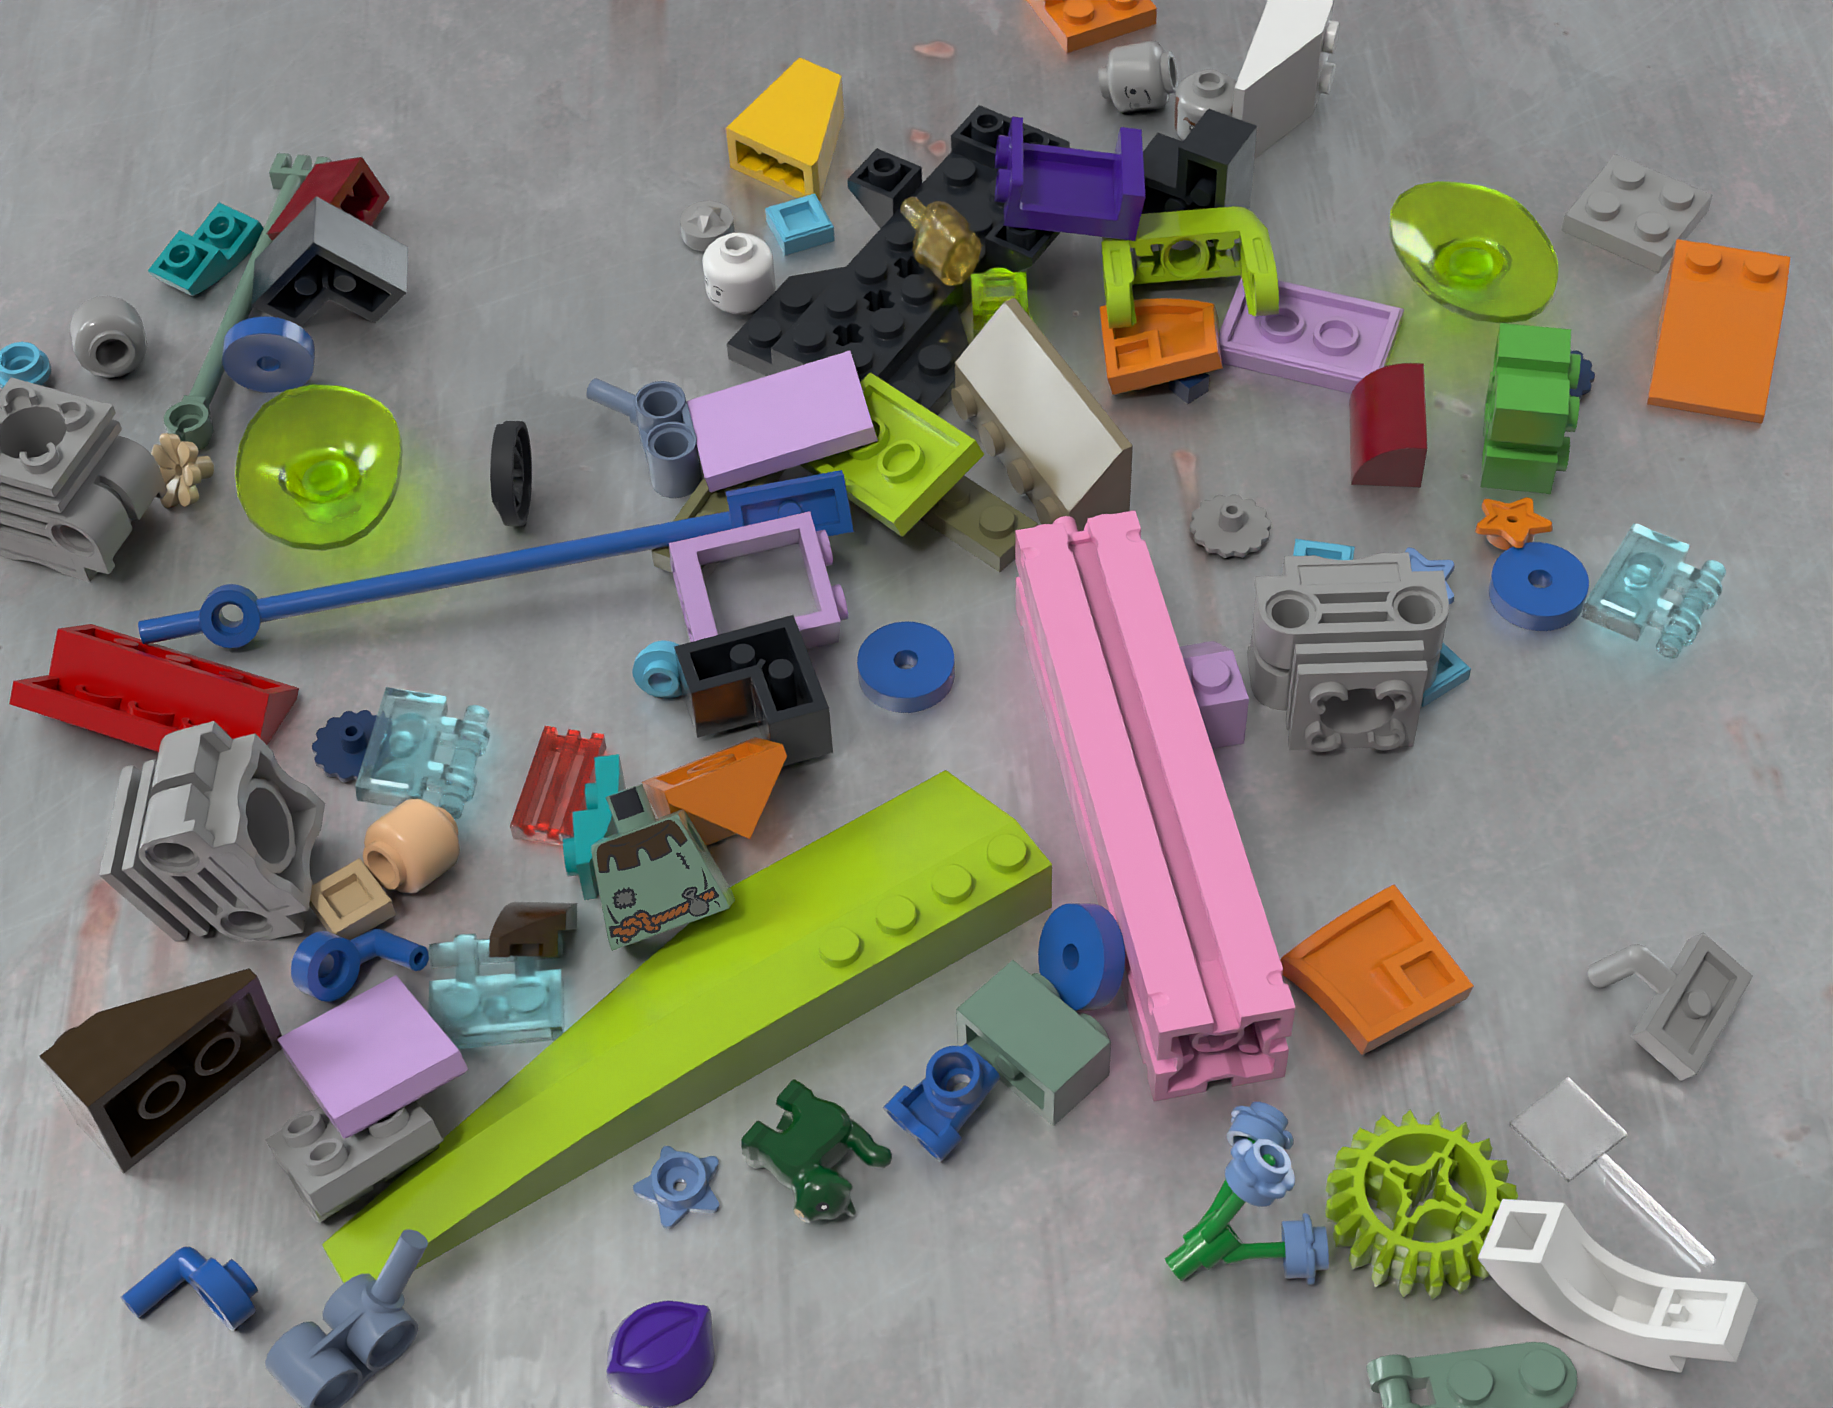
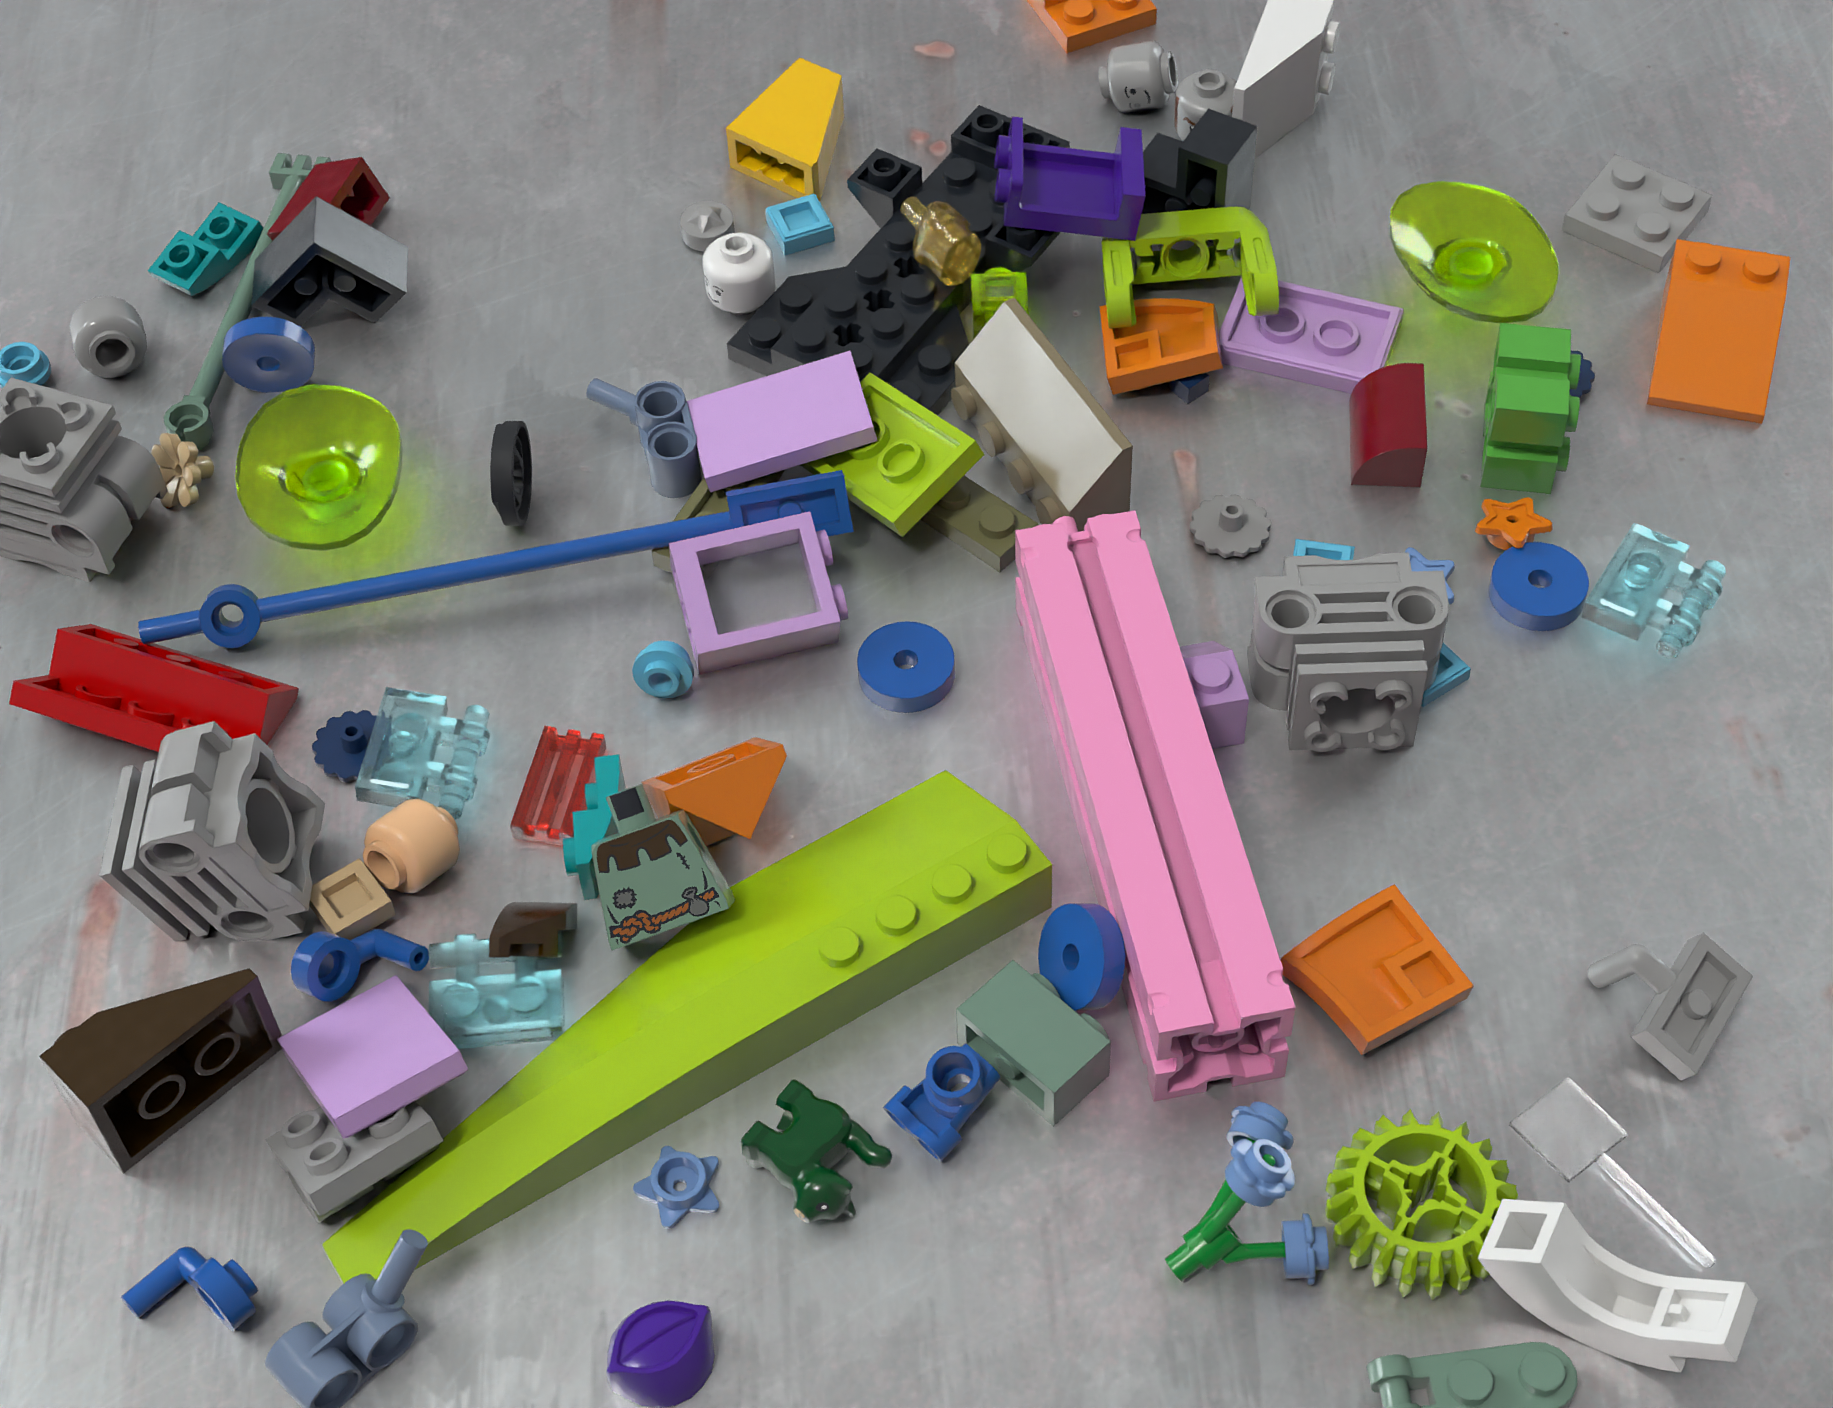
(759, 678): black brick -> none

